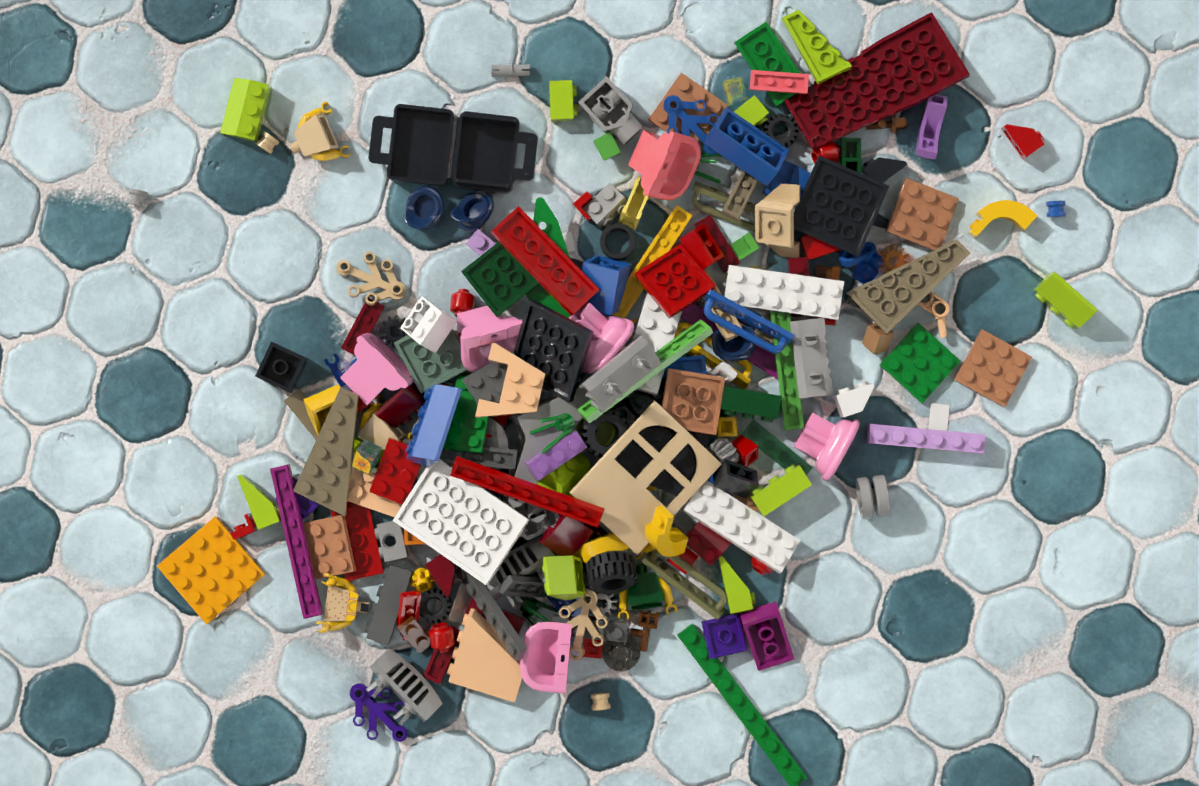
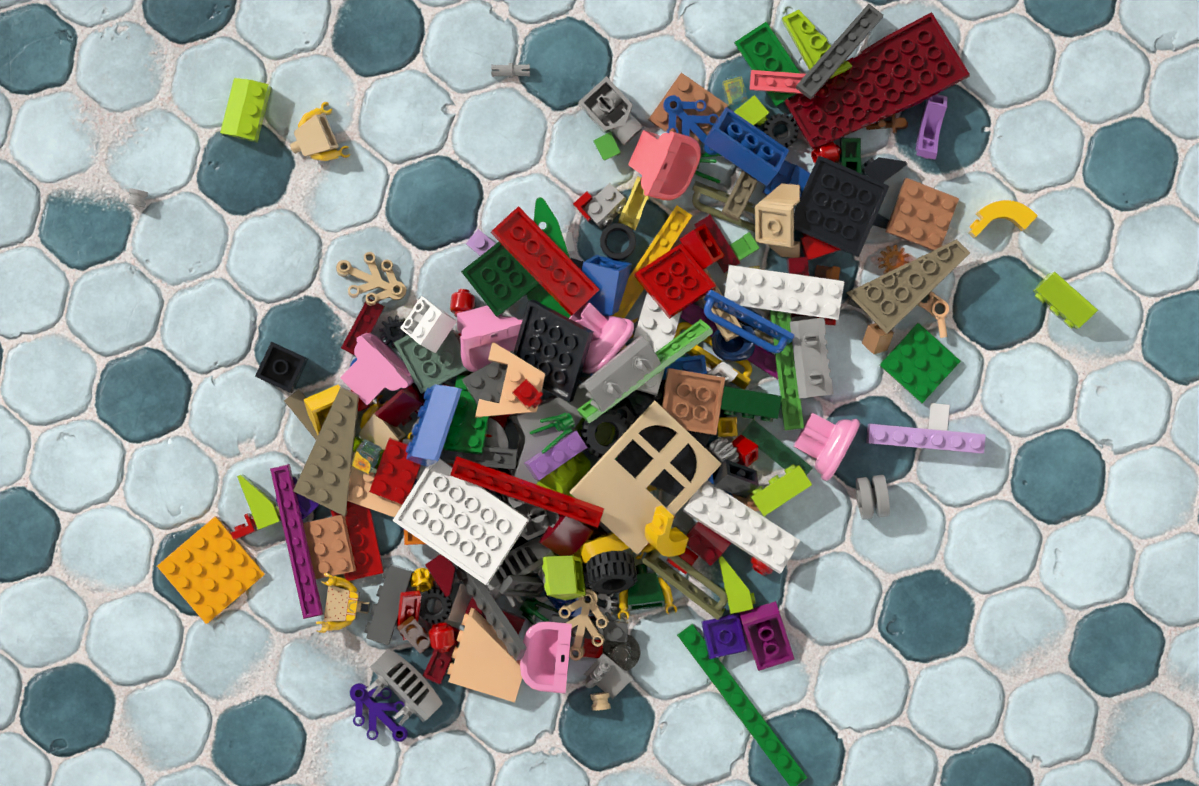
(267, 142): tan wheel -> none
(336, 371): clear blue plate -> none
(388, 552): light grey brick -> none
(424, 208): dark blue piece -> none
(435, 146): black piece -> none
(473, 211): dark blue piece -> none
(528, 394): none -> red bracket
(562, 100): lime brick -> none
(607, 676): none -> light grey hinge
(647, 624): reddish brown arm -> none
(839, 51): none -> dark grey plate
(850, 260): blue plate -> none
(854, 400): white slope -> none
(868, 270): clear blue plate -> none
(993, 368): nougat plate -> none
(1023, 139): red slope -> none
(1055, 209): blue wheel -> none

